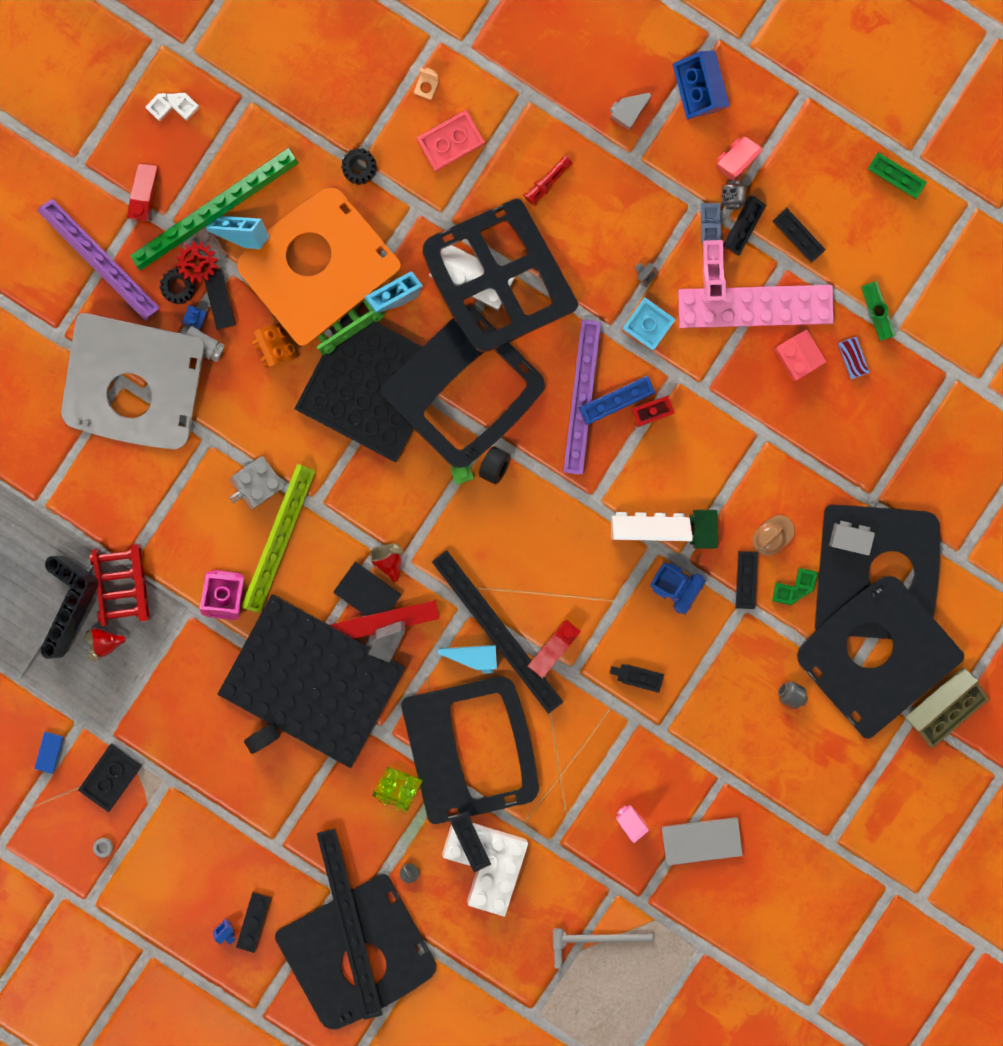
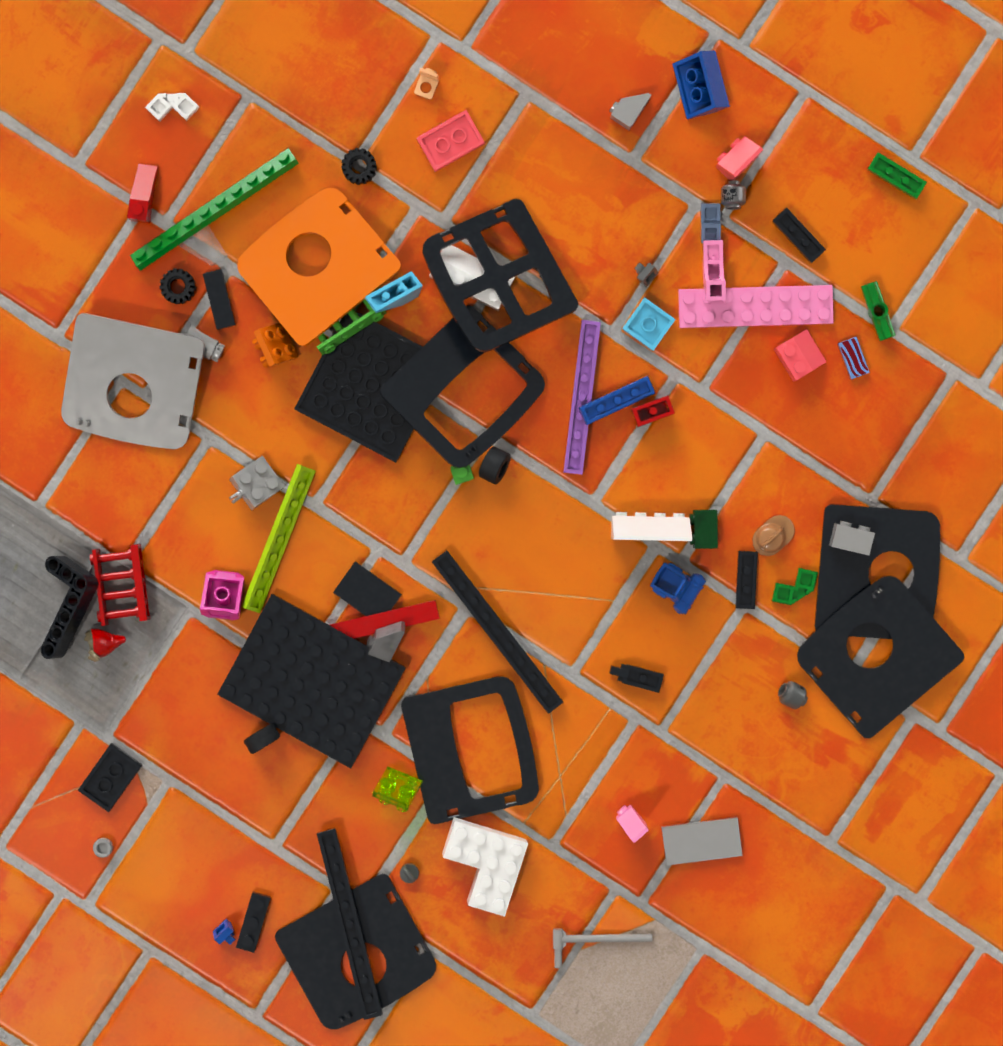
(49, 752): blue tile -> none
(98, 259): medium lavender plate -> none
(194, 317): blue tile -> none
(204, 262): red gear -> none
(241, 231): medium azure slope -> none
(387, 559): hat -> none
(470, 841): black plate -> none
(476, 657): medium azure slope -> none
(541, 187): red pin -> none
(554, 648): slope -> none
(744, 225): black plate -> none
(947, 707): olive slope -> none

